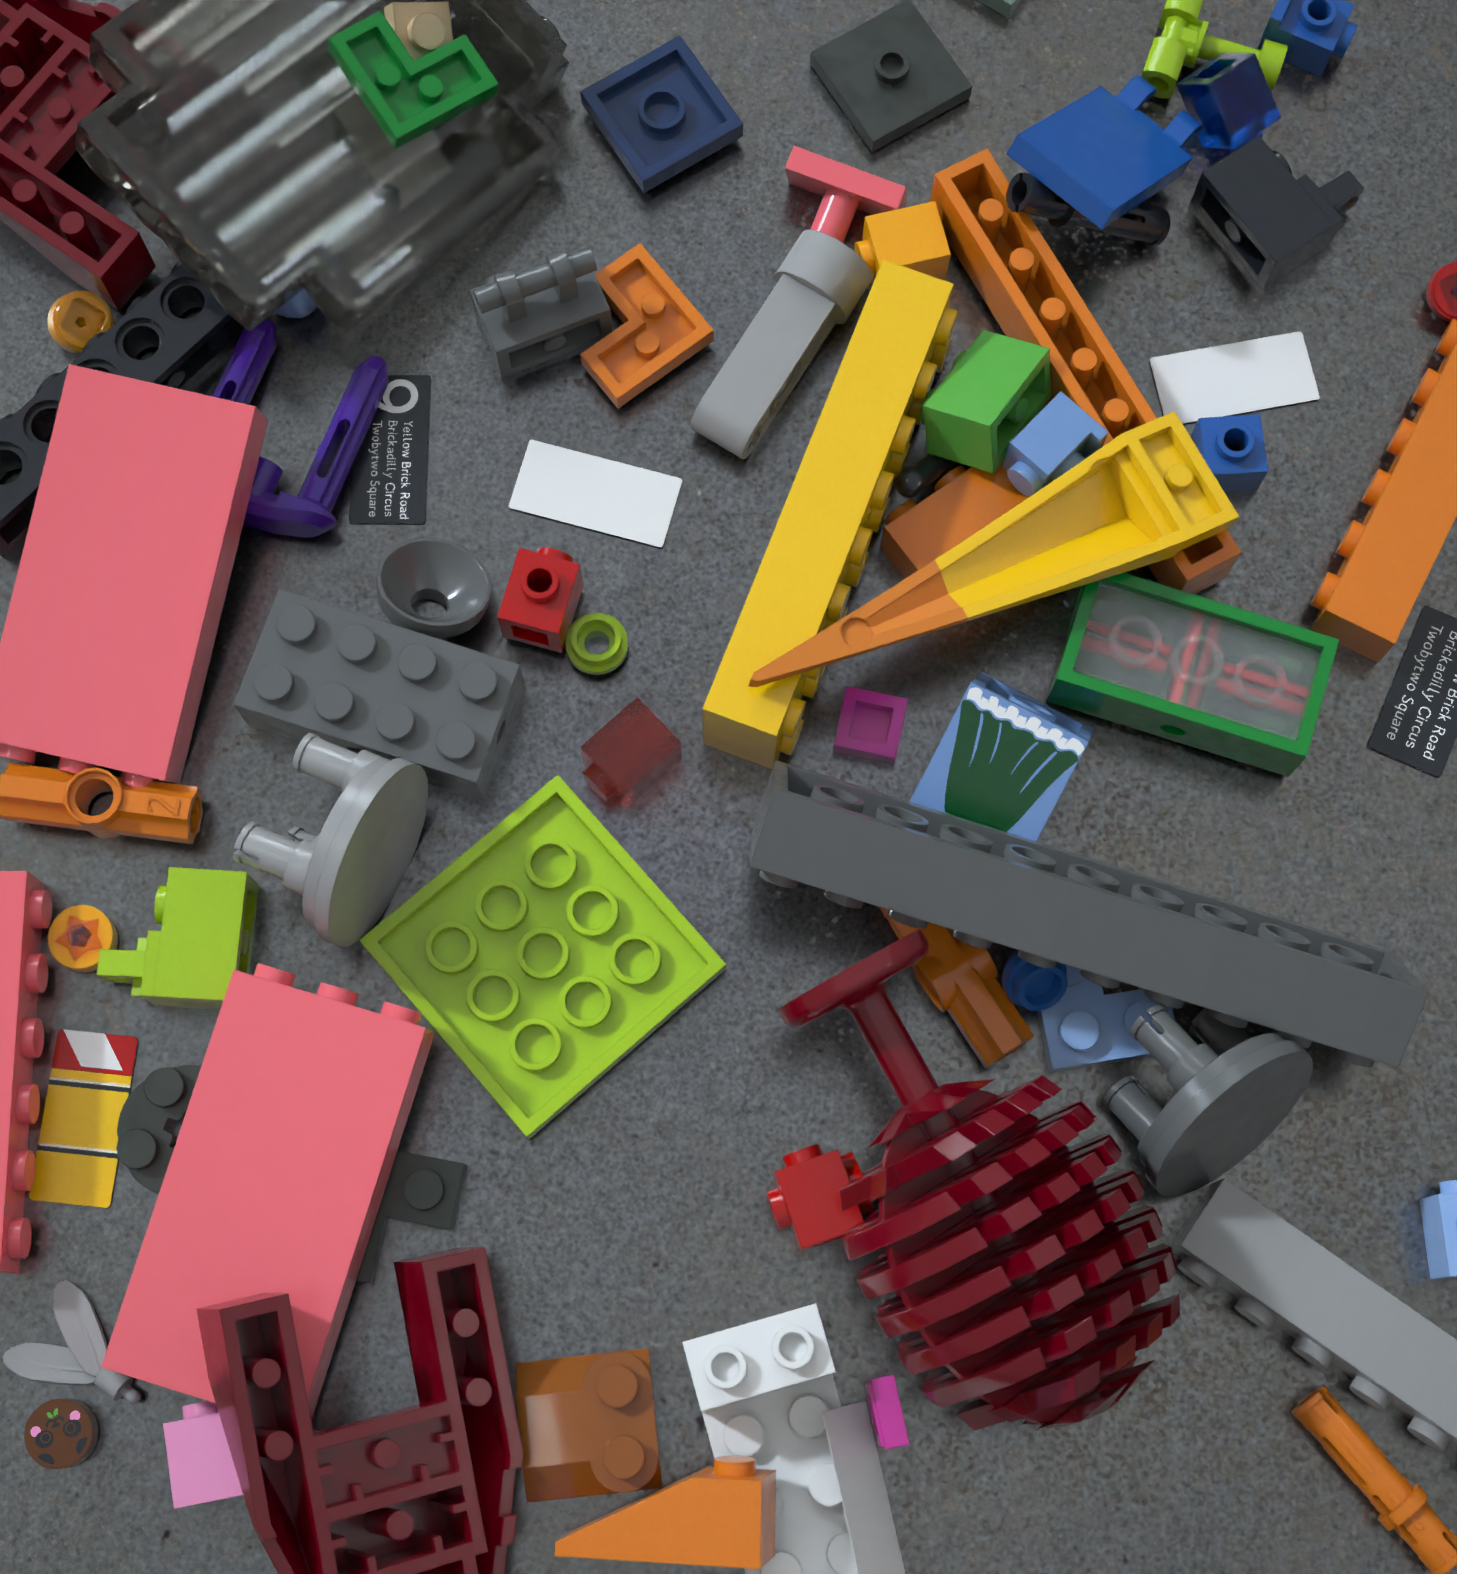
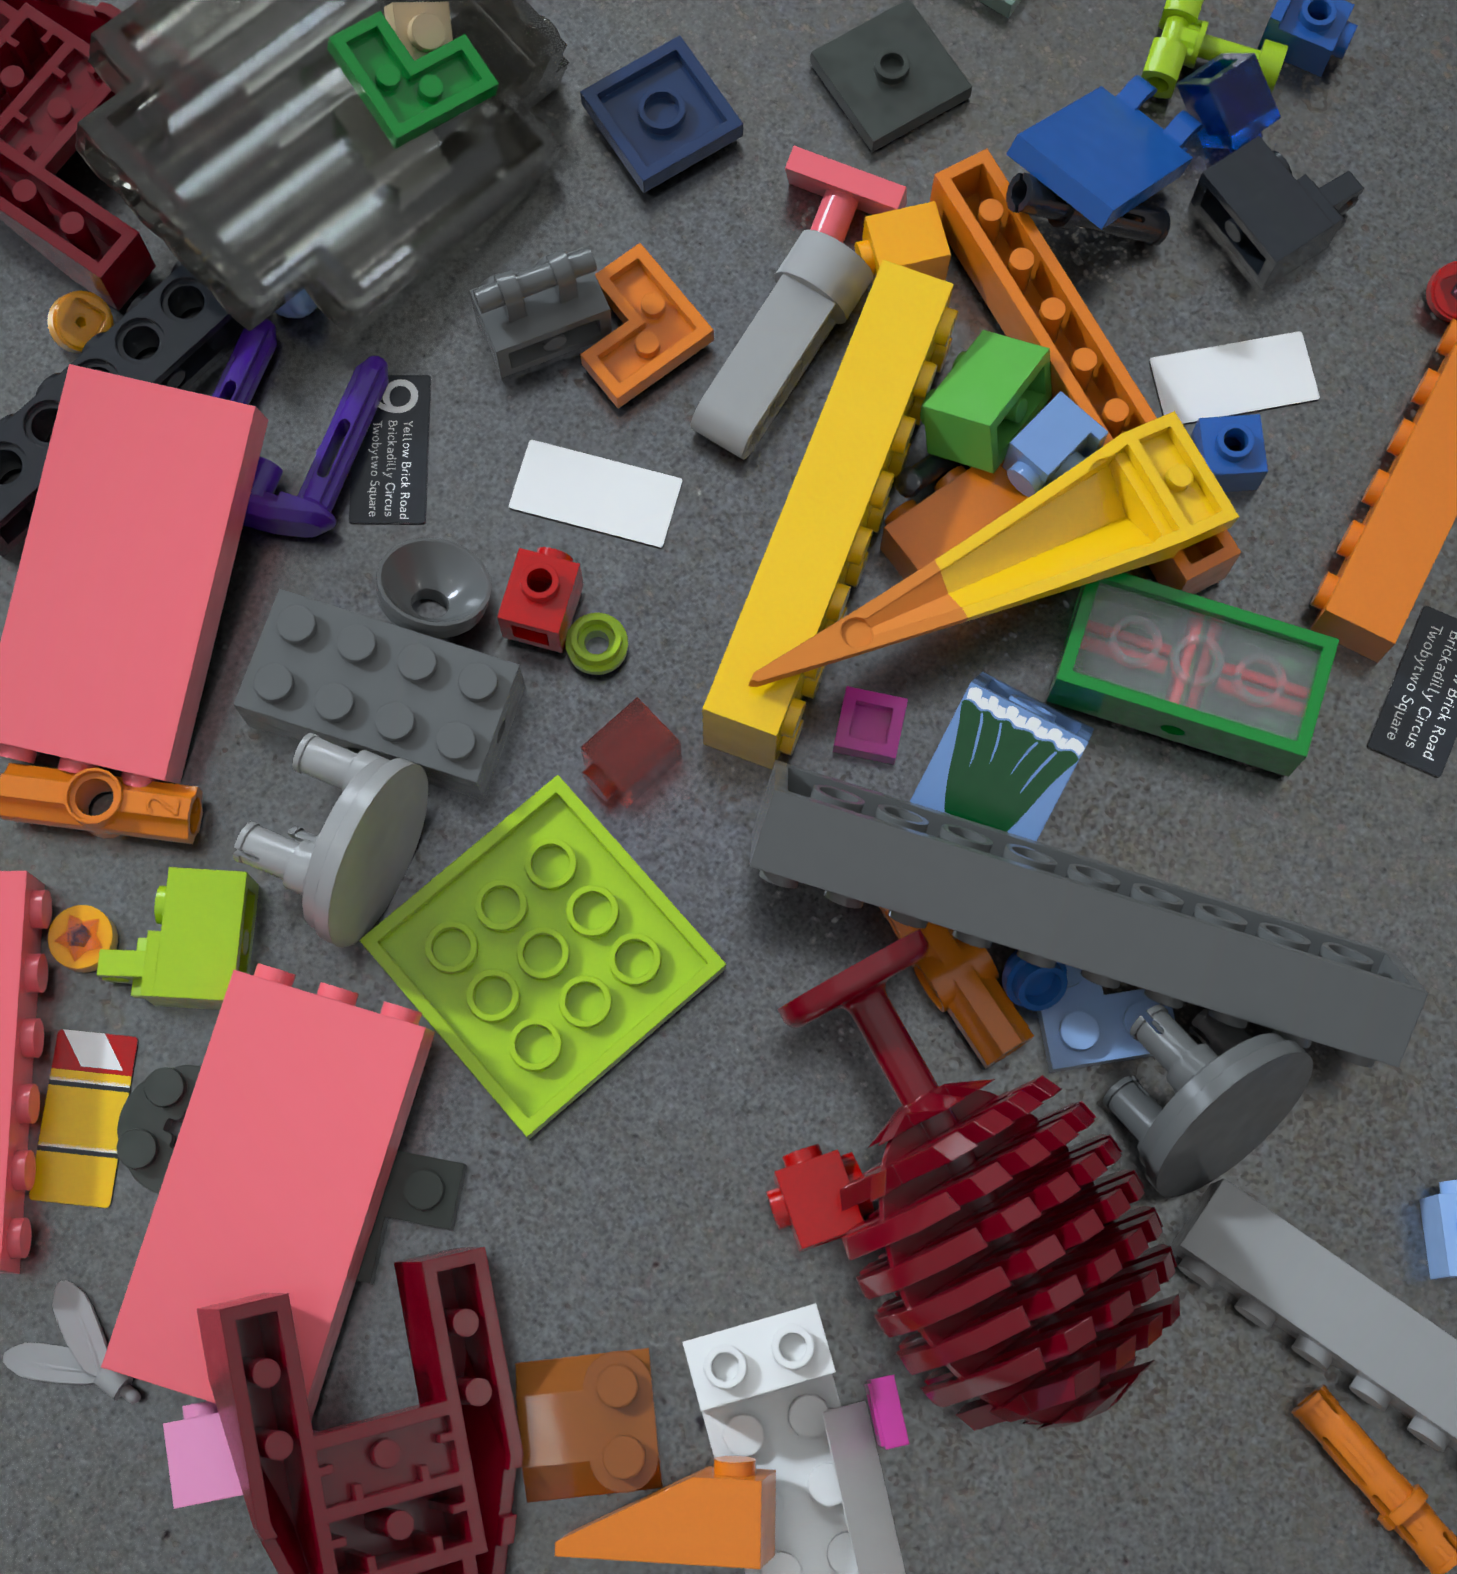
(61, 1433): reddish brown tile -> none

